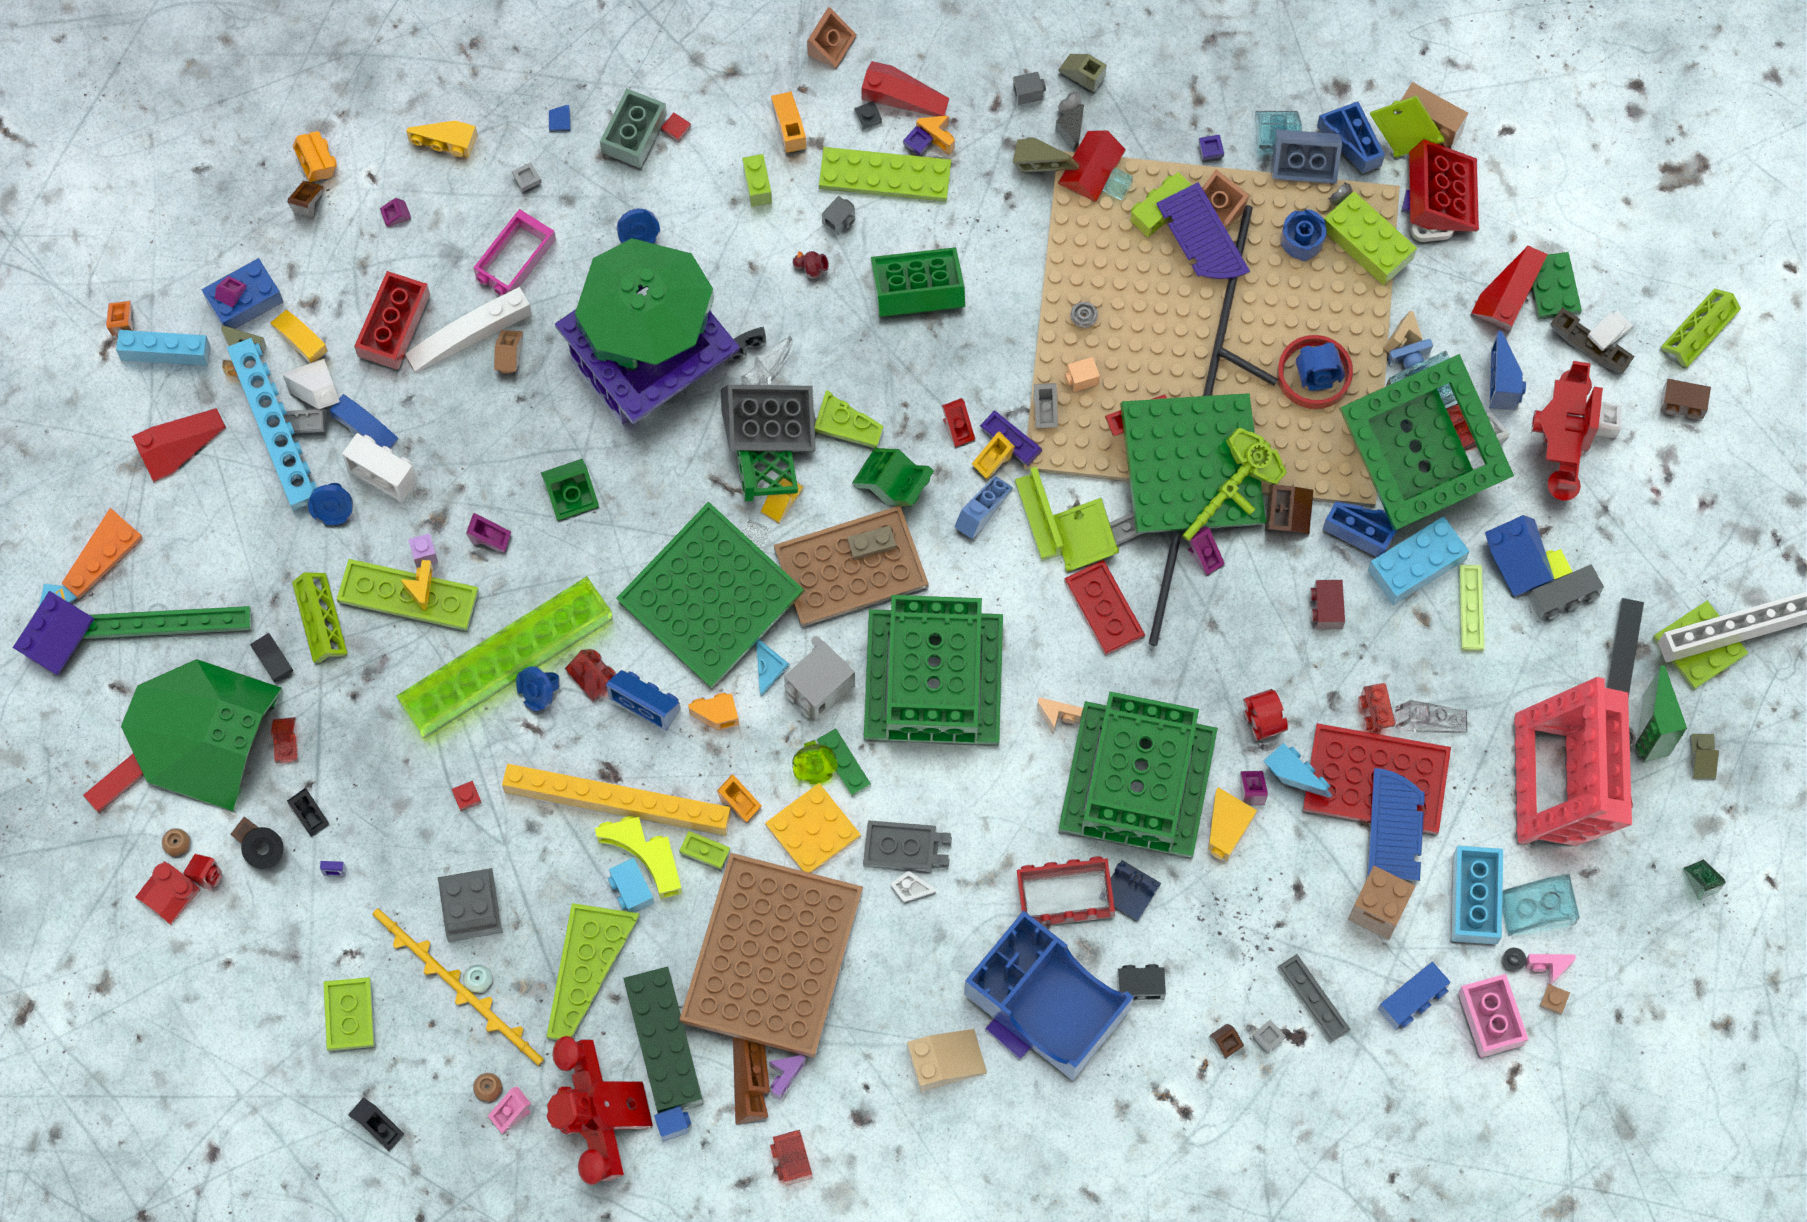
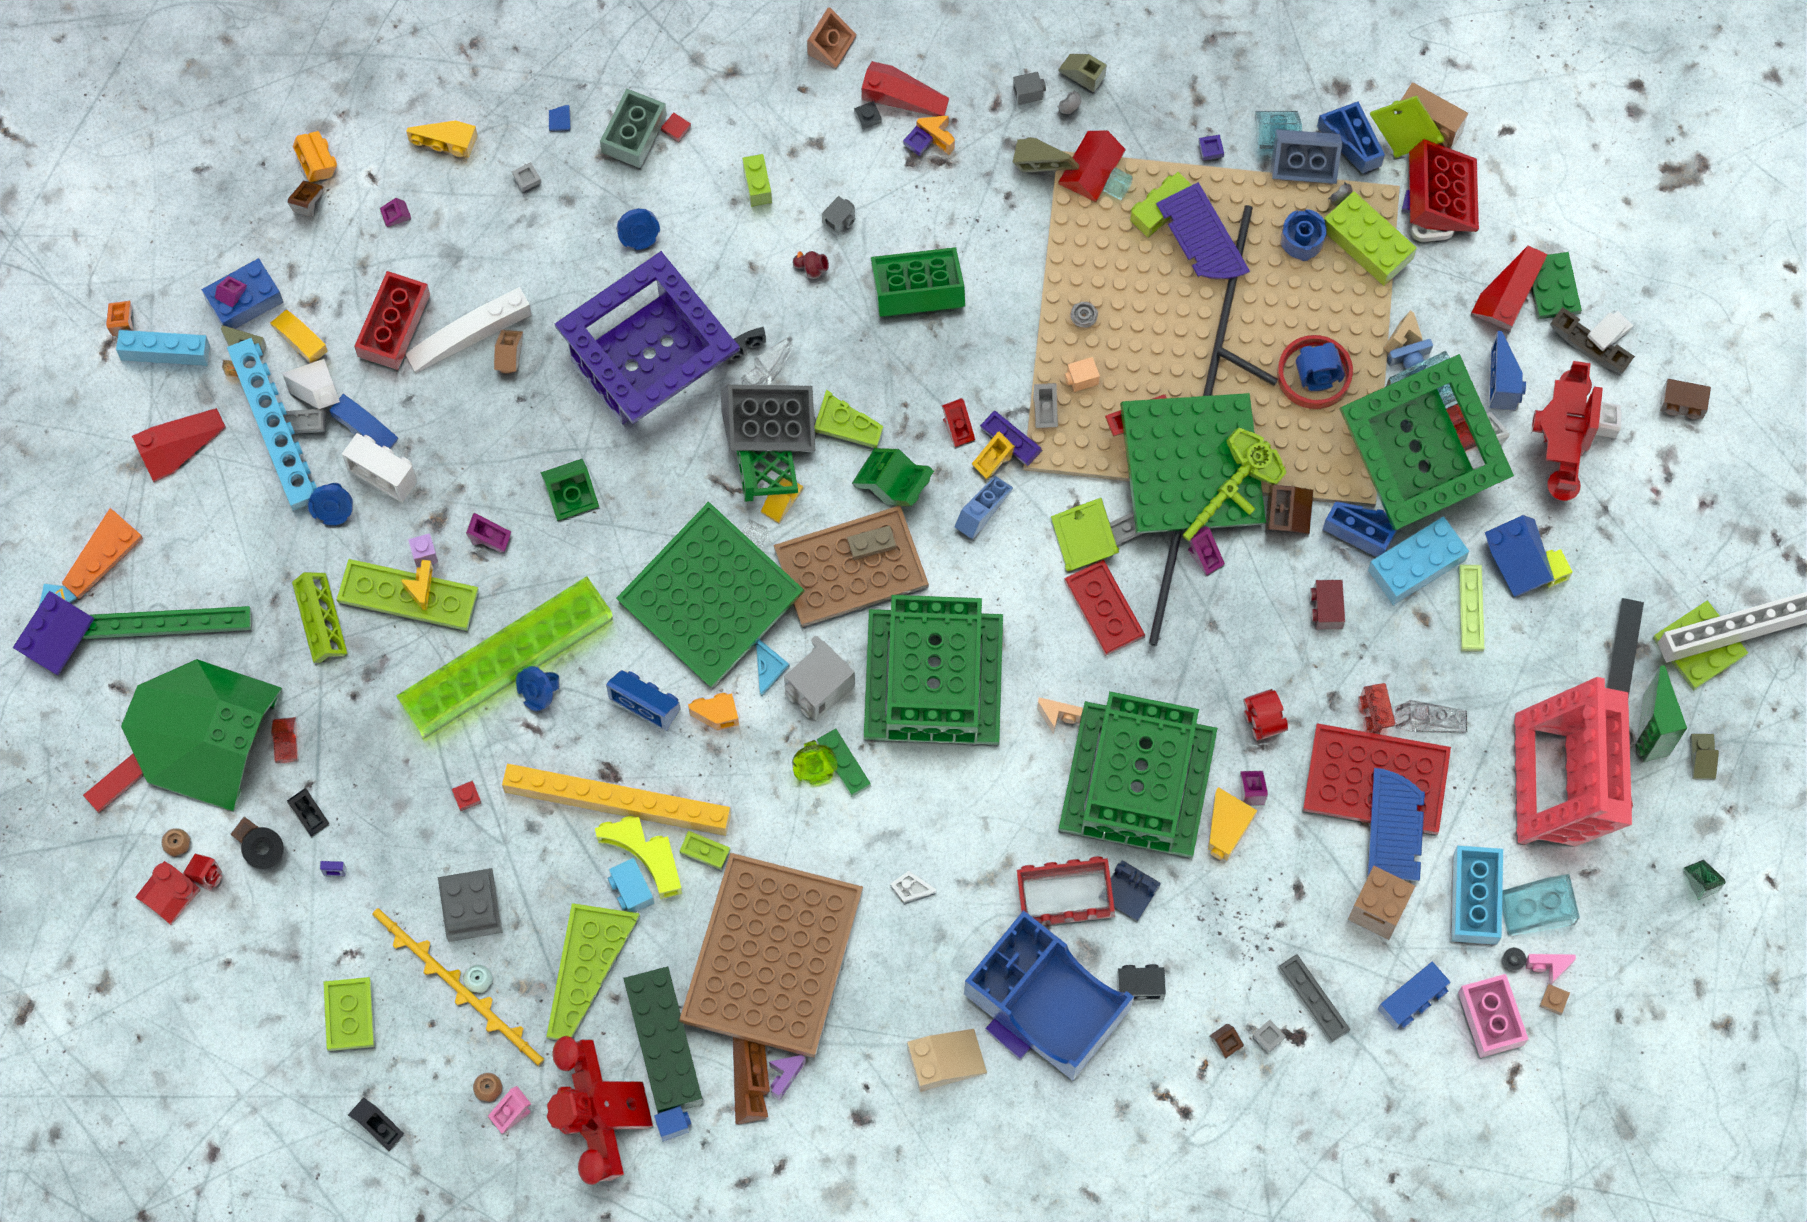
(271, 657): black slope -> none
(532, 226): dark pink window -> none
(590, 673): clear red bracket -> none
(640, 327): green windscreen -> none
(738, 798): light orange slope -> none
(789, 122): light orange slope -> none
(792, 1158): clear red brick -> none
(812, 829): yellow plate -> none
(885, 174): lime plate -> none
(905, 846): dark grey tile -> none
(1039, 515): lime fence -> none
(1070, 126): clear smoke slope -> none
(1225, 197): nougat slope -> none
(1293, 772): medium azure slope -> none
(1566, 592): dark grey brick -> none
(1705, 327): lime fence -> none

